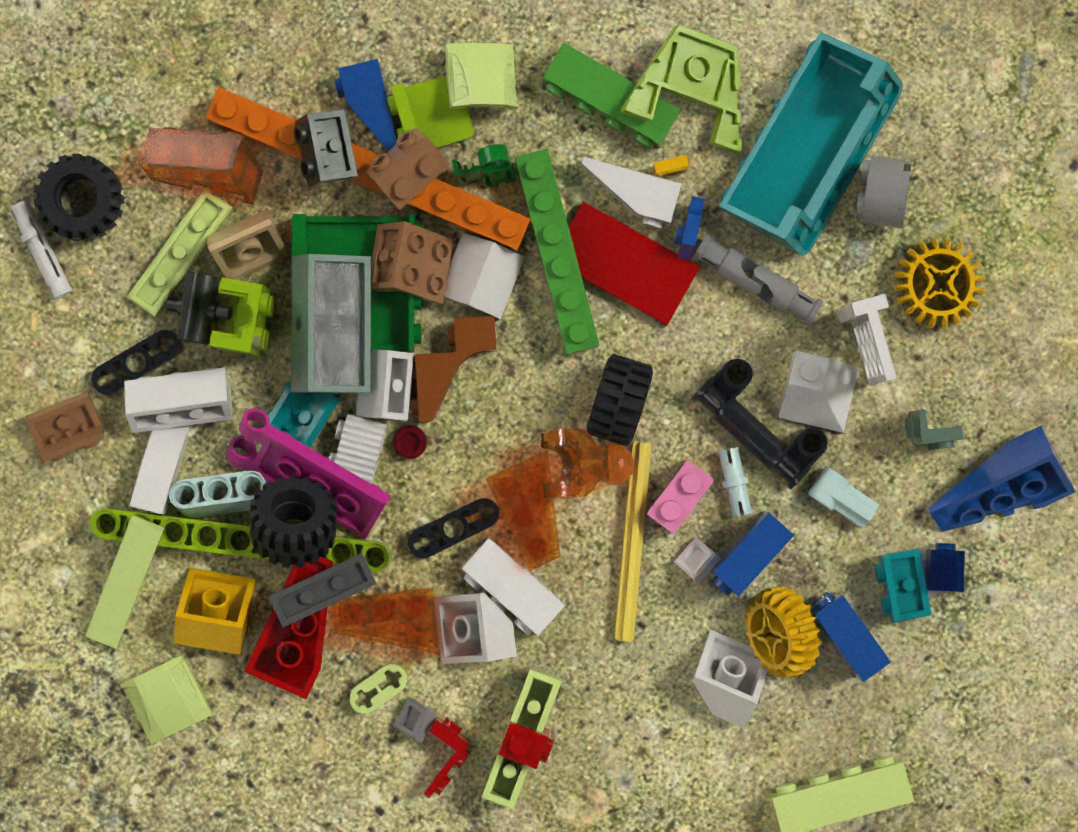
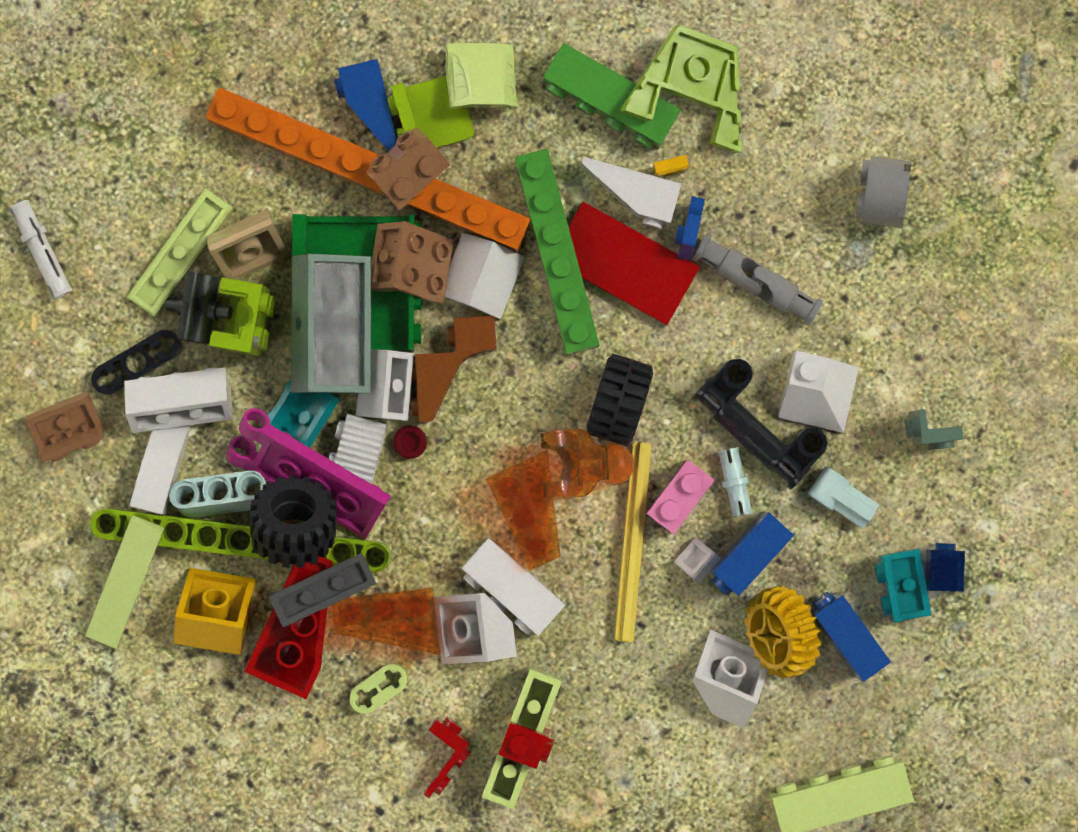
(59, 177): black tyre -> none
(167, 699): yellowish green slope -> none
(202, 159): clear orange wedge -> none
(325, 147): pearl dark grey bracket -> none
(415, 719): light grey tile -> none
(427, 531): black beam -> none
(494, 166): green piece -> none
(813, 143): teal windscreen -> none
(870, 337): white fence -> none
(927, 271): yellow gear -> none
(1014, 477): blue wedge -> none

